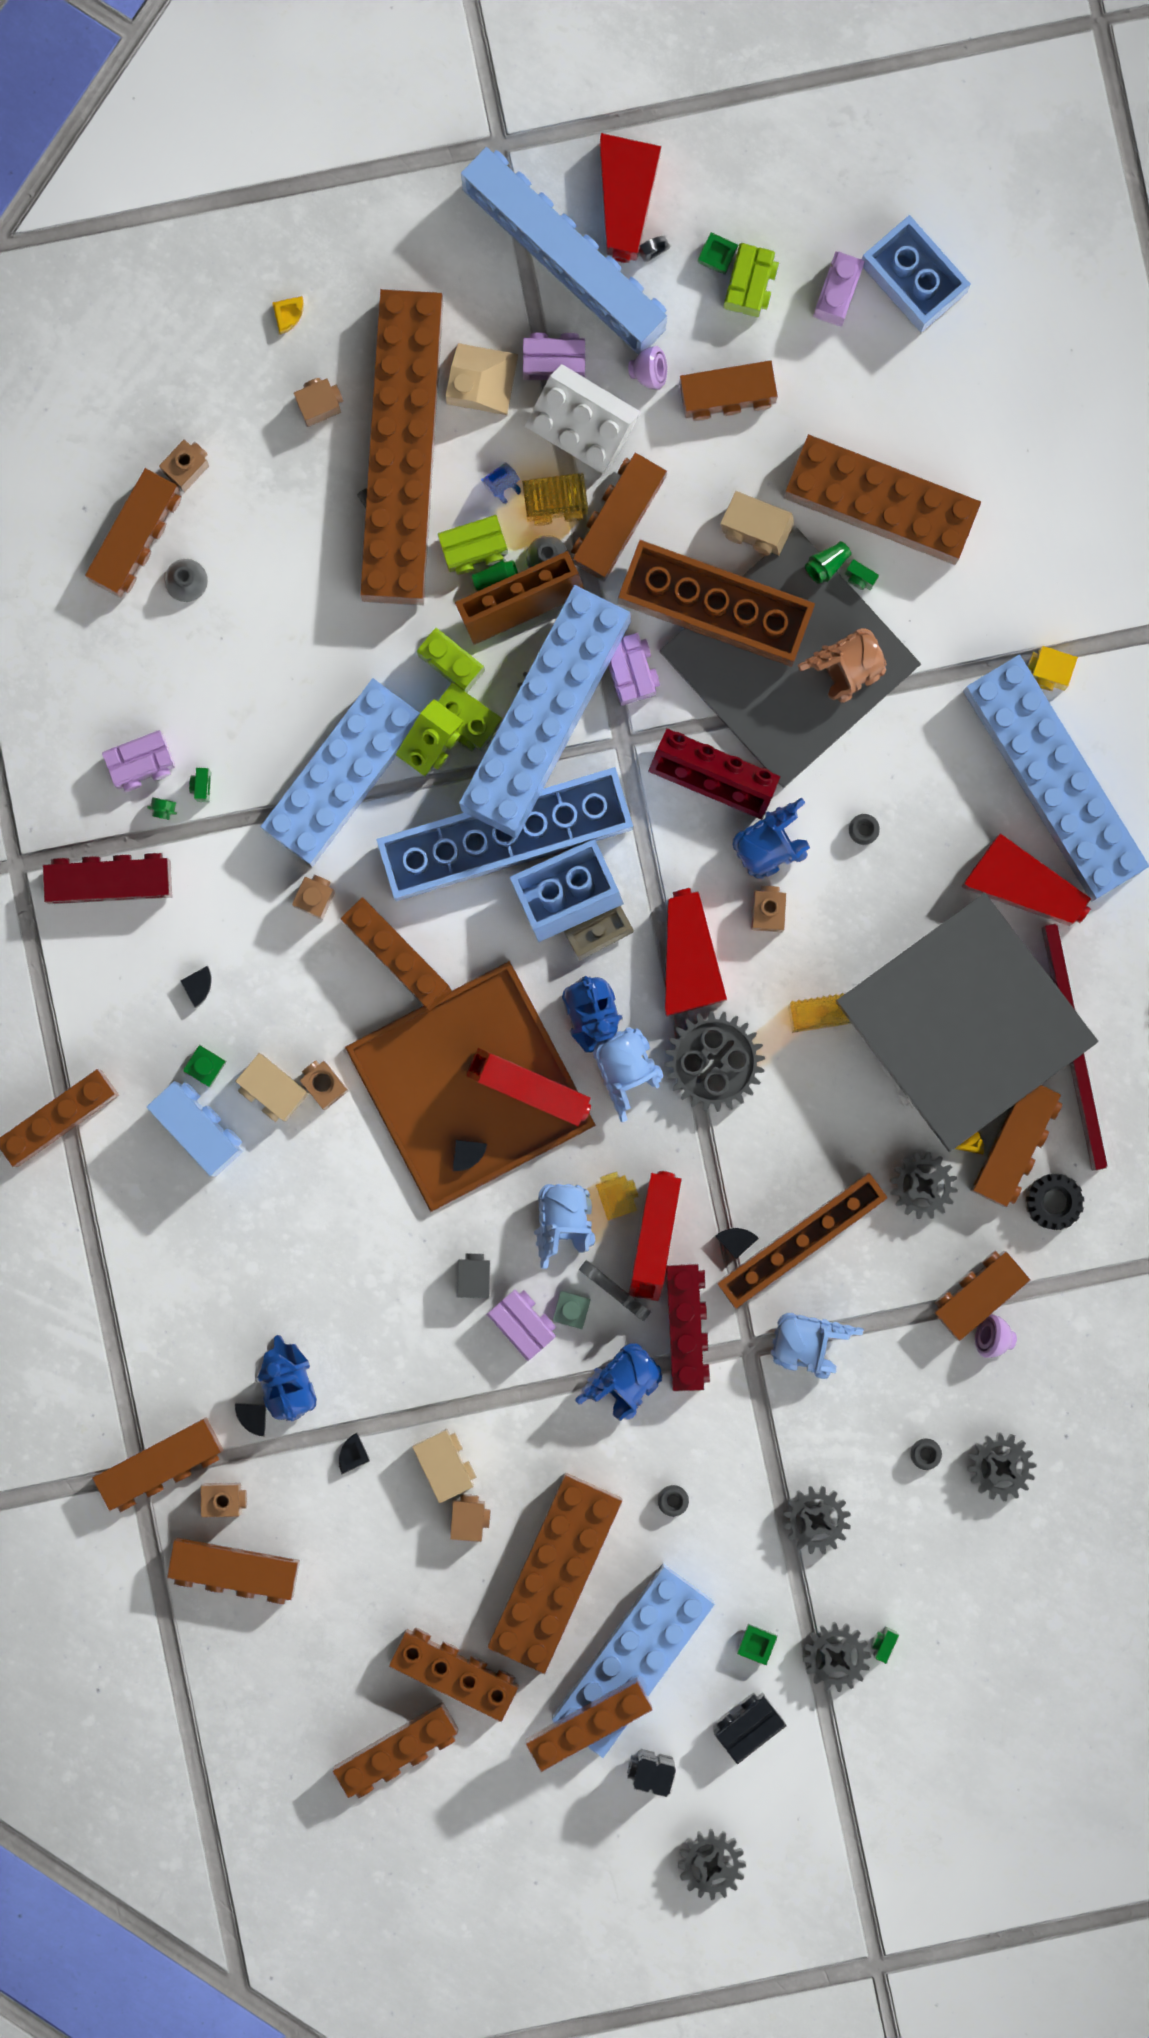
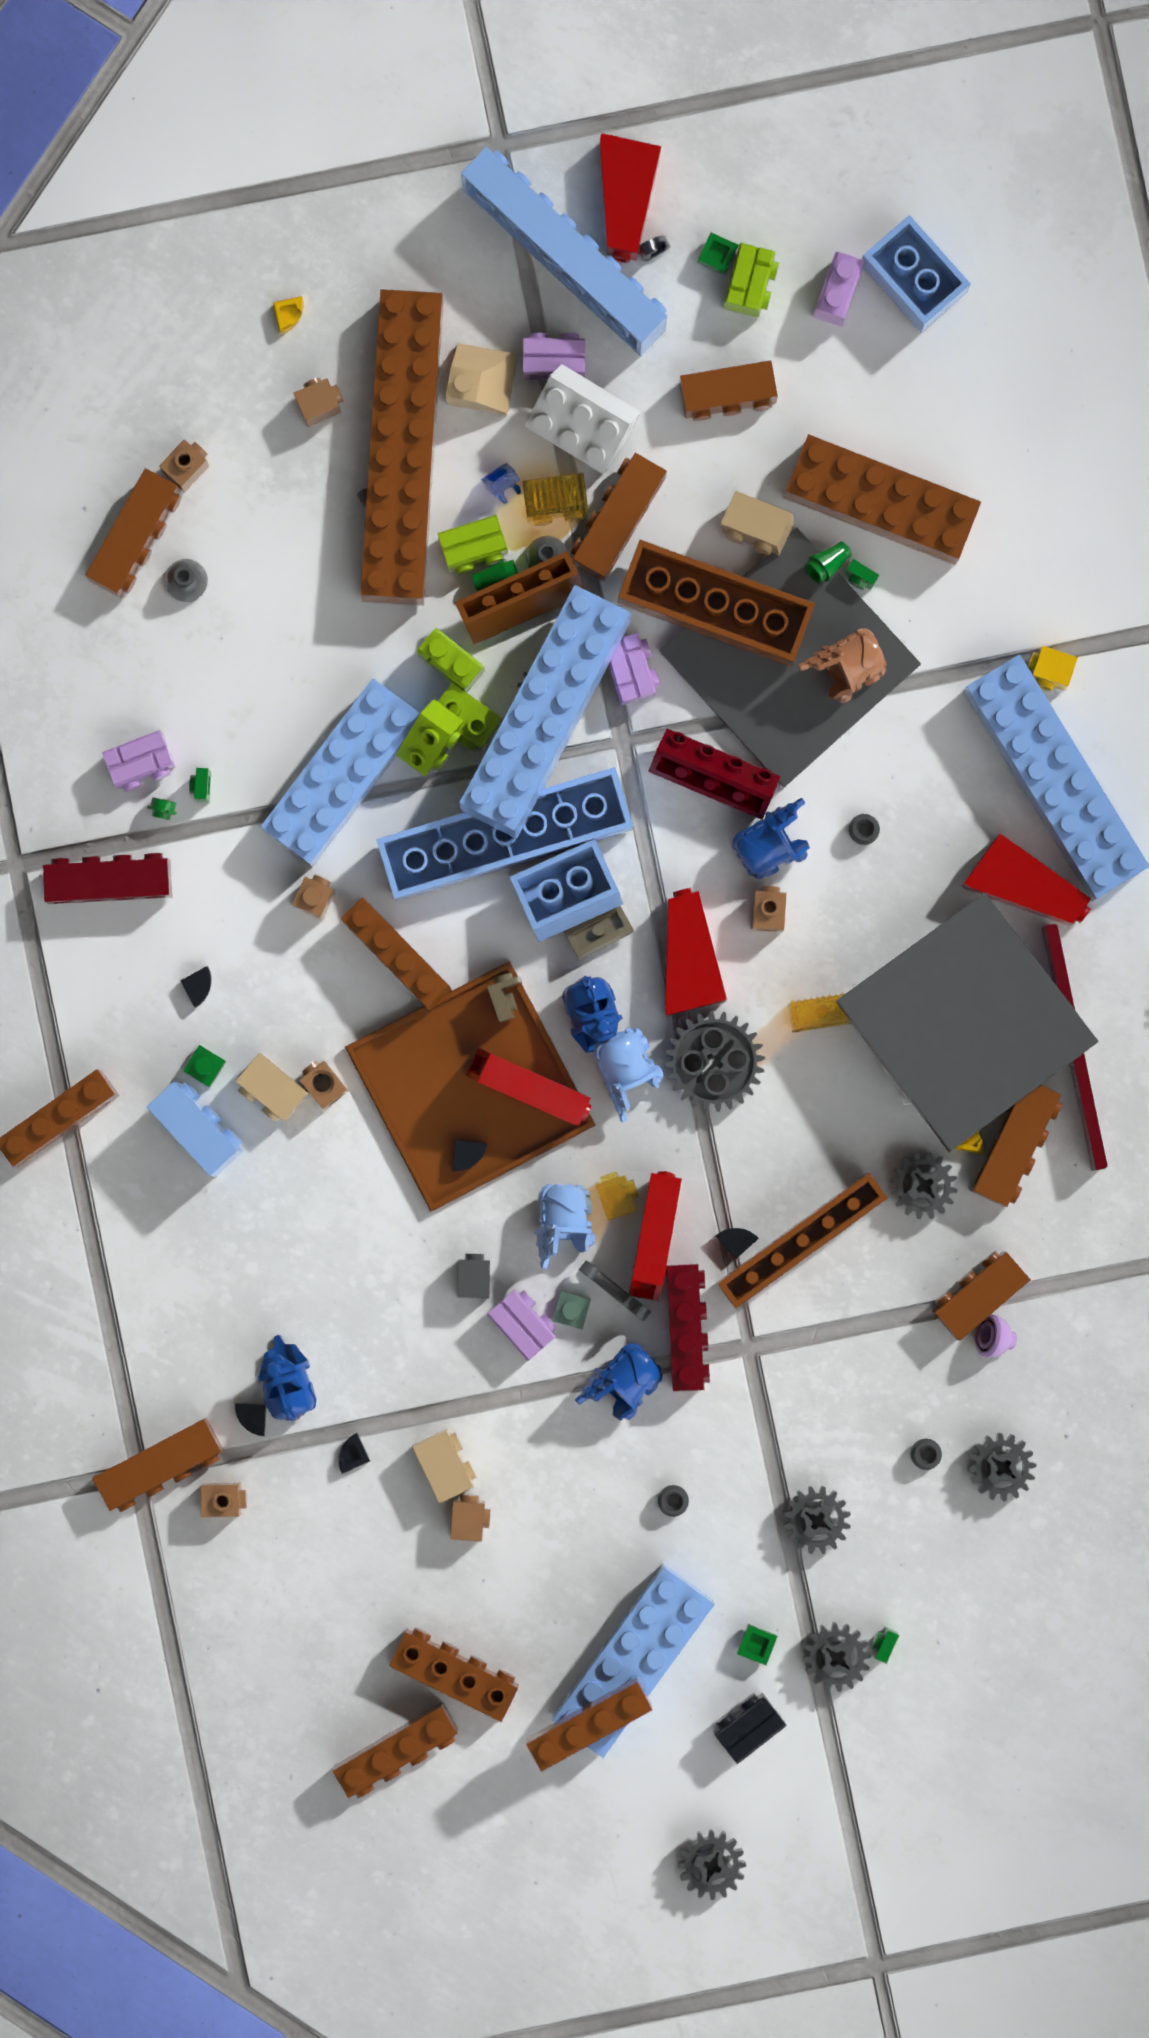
(233, 1569): dark orange brick -> none
(503, 1002): none -> dark tan bracket
(555, 1573): dark orange brick -> none
(649, 368): lavender brick -> none
(652, 1772): black brick -> none
(807, 1340): light blue helmet -> none
(1068, 1215): black tyre -> none

